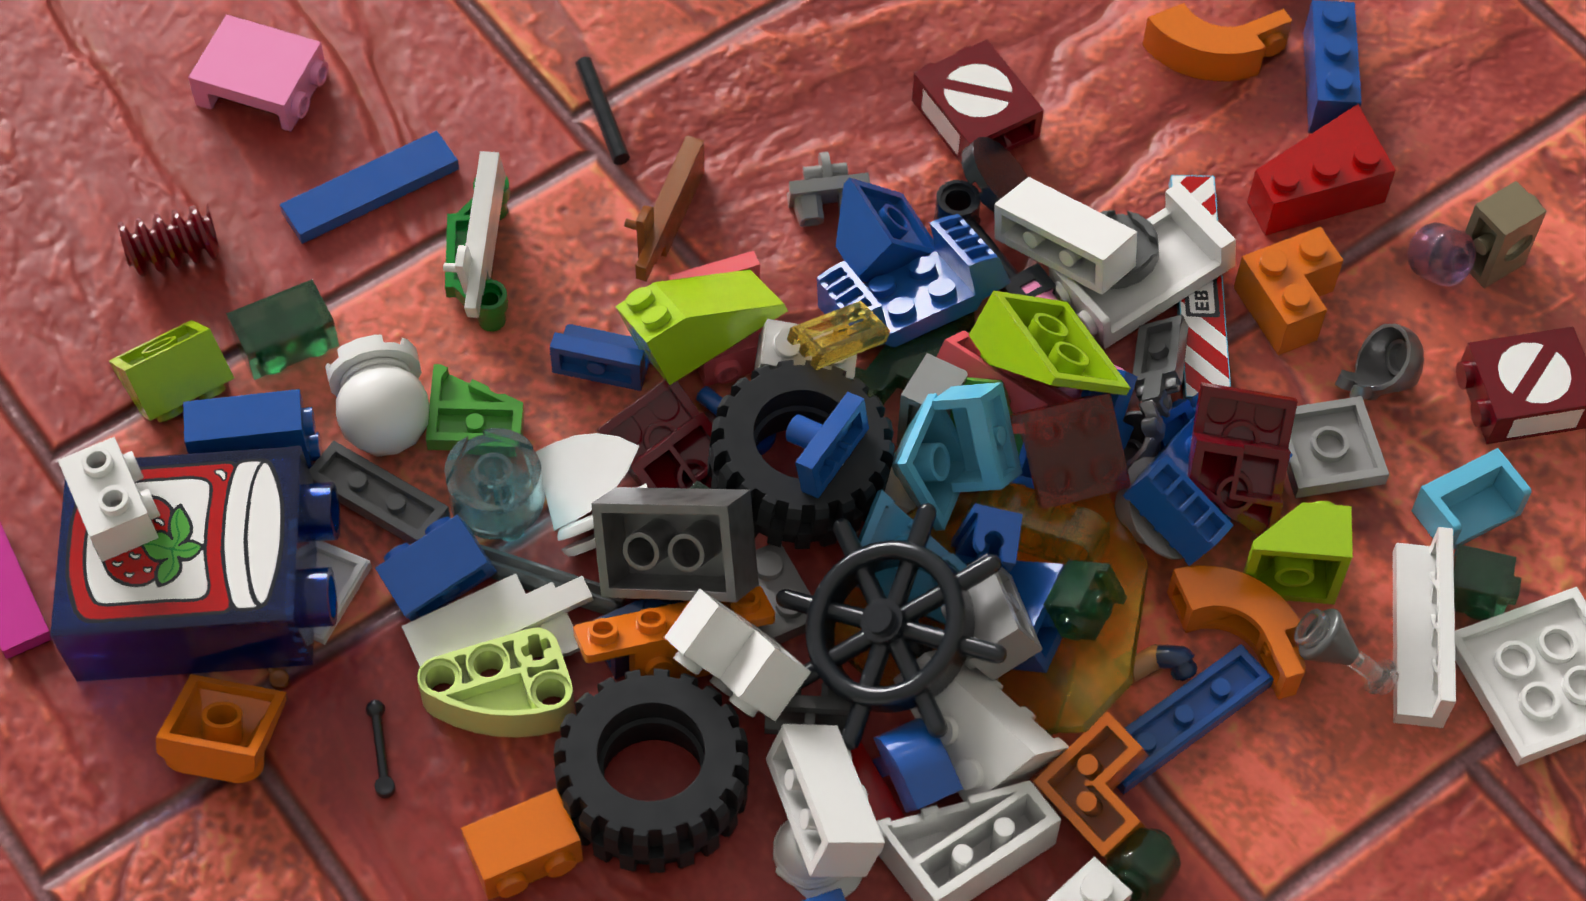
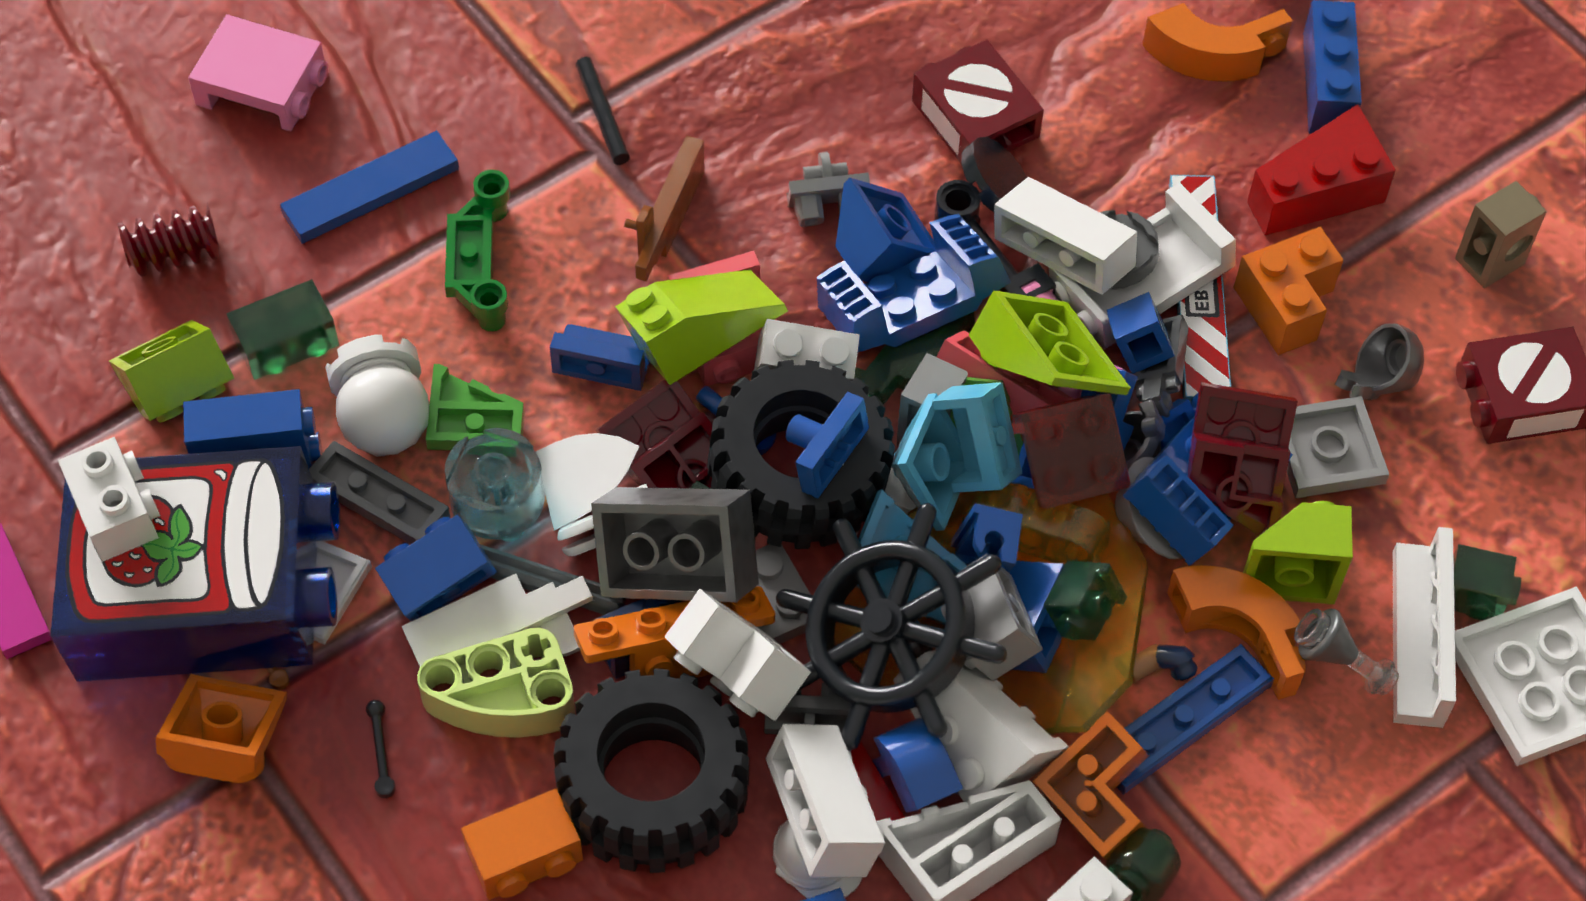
(476, 258): white piece -> none
(844, 340): clear yellow tile -> none
(1140, 333): none -> blue brick
(1441, 254): head -> none
(1473, 498): medium azure panel -> none

